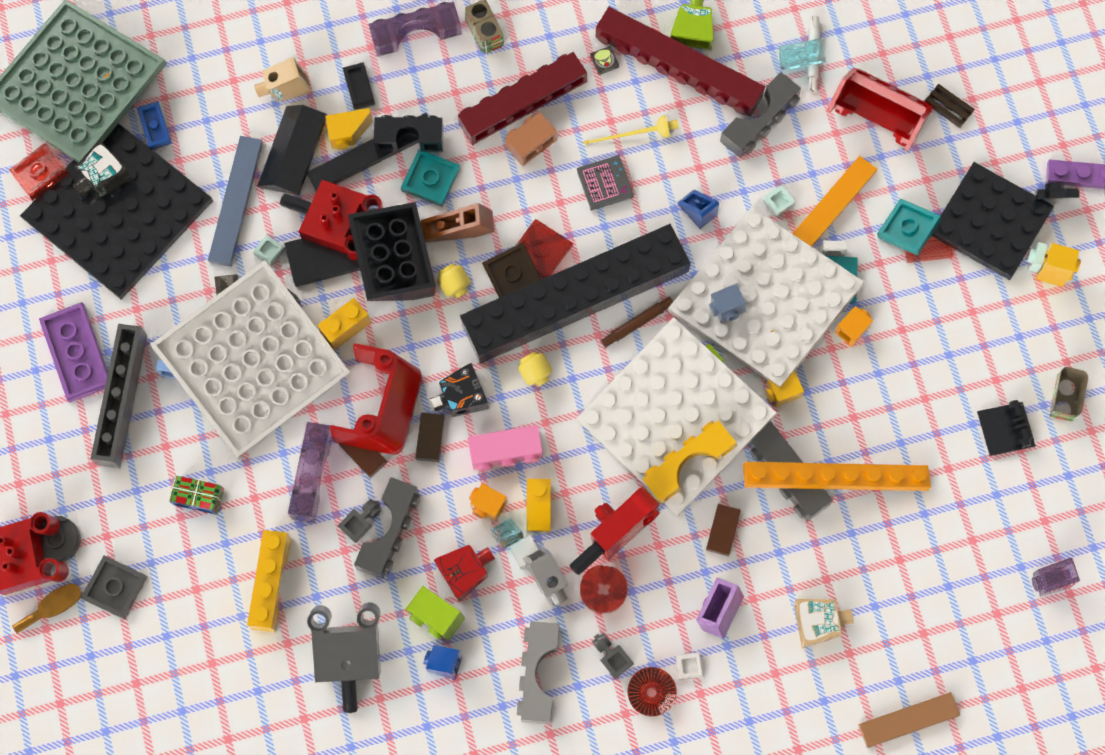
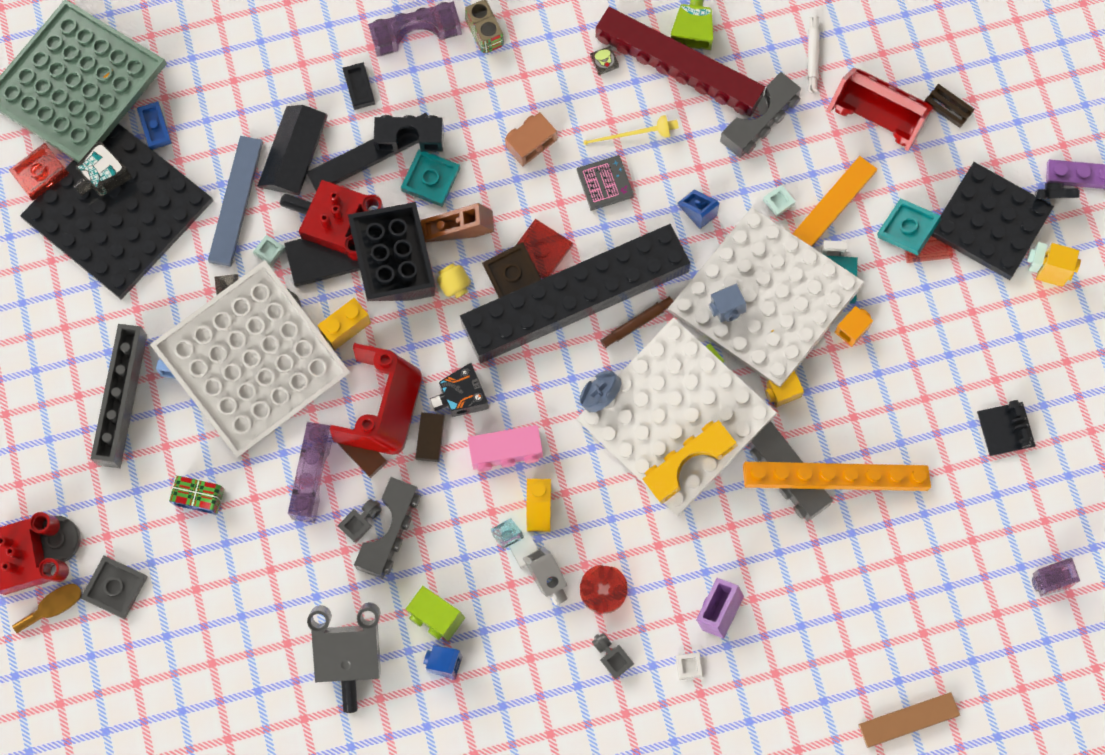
(75, 351): medium lavender tile -> none
(270, 566): yellow arch -> none
(284, 81): tan torso -> none
(347, 127): yellow slope -> none
(464, 569): red torso -> none
(487, 502): light orange brick -> none
(522, 98): dark red brick -> none
(535, 369): light yellow head -> none
(542, 641): light grey arch -> none
(601, 391): none -> sand blue tile
(617, 527): red piece -> none
(659, 681): clear red dish -> none
(723, 530): reddish brown tile -> none
(802, 54): clear light blue plate -> none
(819, 620): torso -> none
(1080, 380): dark tan piece -> none

